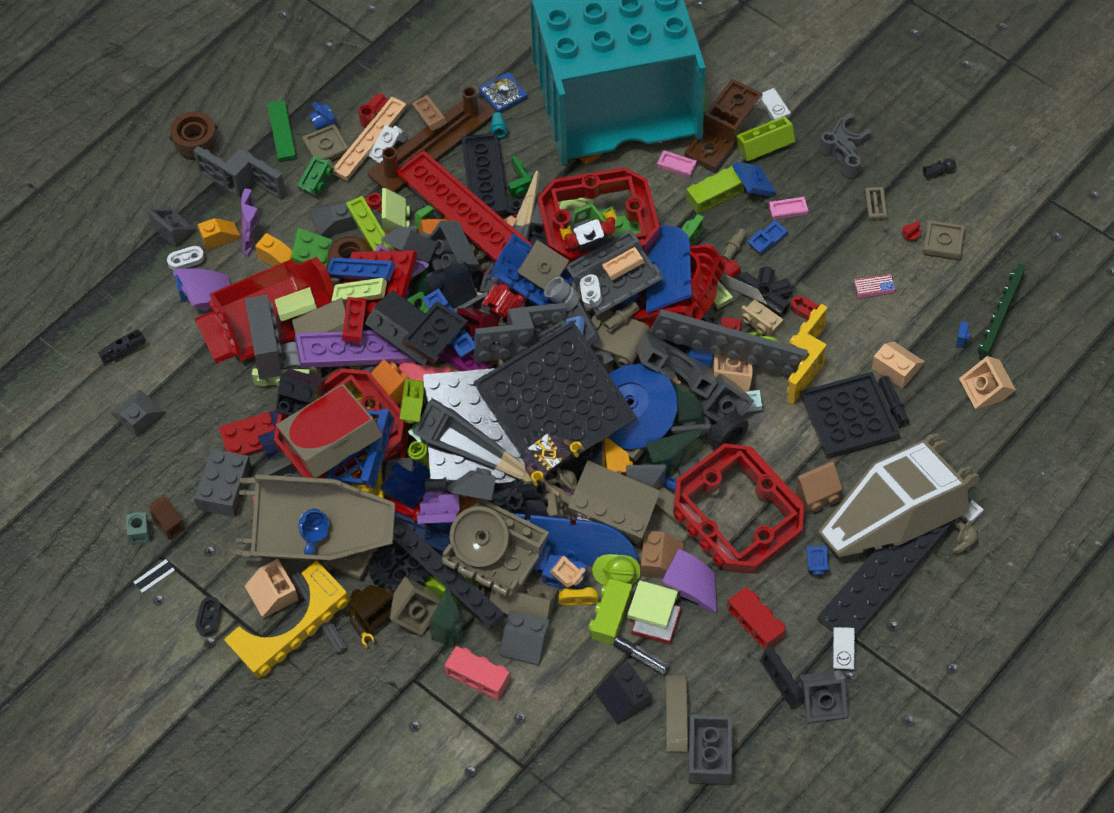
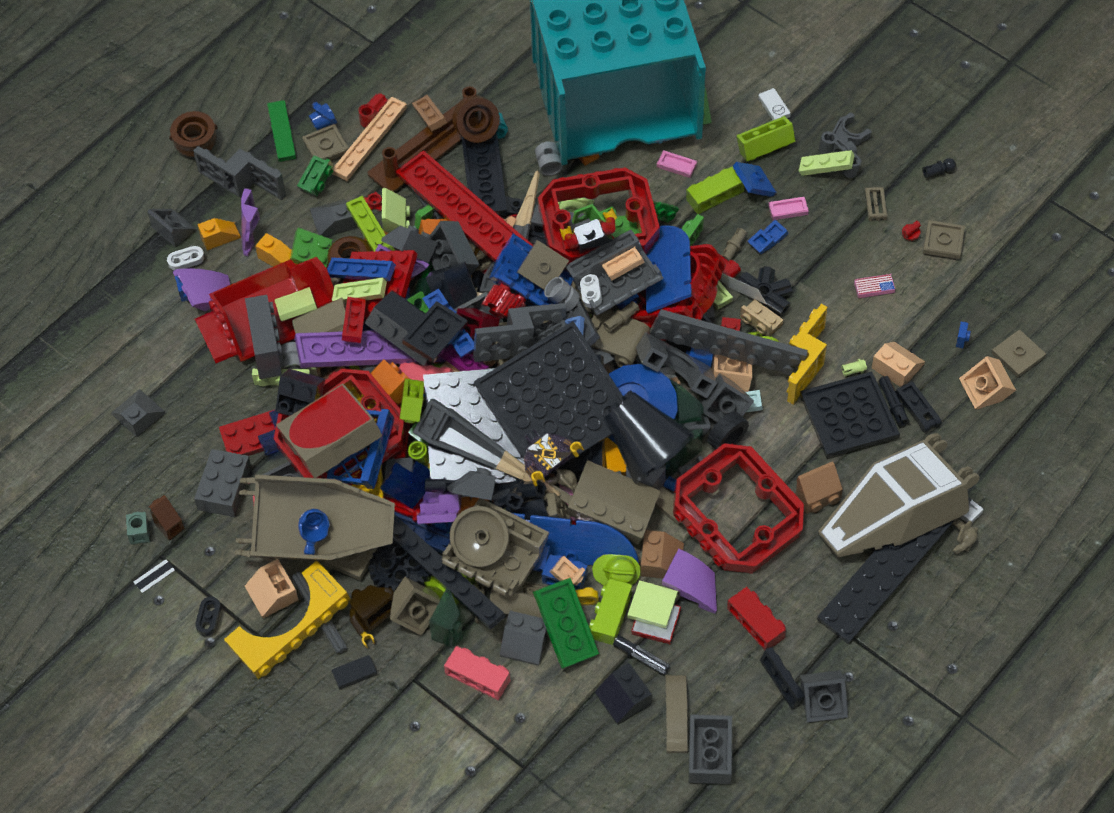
(122, 346): black hinge -> none
(354, 672): none -> black tile
(386, 139): white bracket -> none
(485, 127): none -> reddish brown piece
(503, 92): tile -> none
(519, 187): green bracket -> none
(548, 158): none -> light grey wheel
(565, 623): none -> green plate
(645, 435): none -> black cone
(664, 211): none -> green bracket
(722, 124): reddish brown bracket -> none
(805, 310): red beam -> none
(817, 559): blue bracket -> none
(826, 162): none -> yellowish green plate
(843, 648): white tile -> none
(855, 367): none -> yellowish green pin
(918, 406): none -> black plate
(1003, 305): dark green plate -> none
(1018, 353): none -> dark tan plate

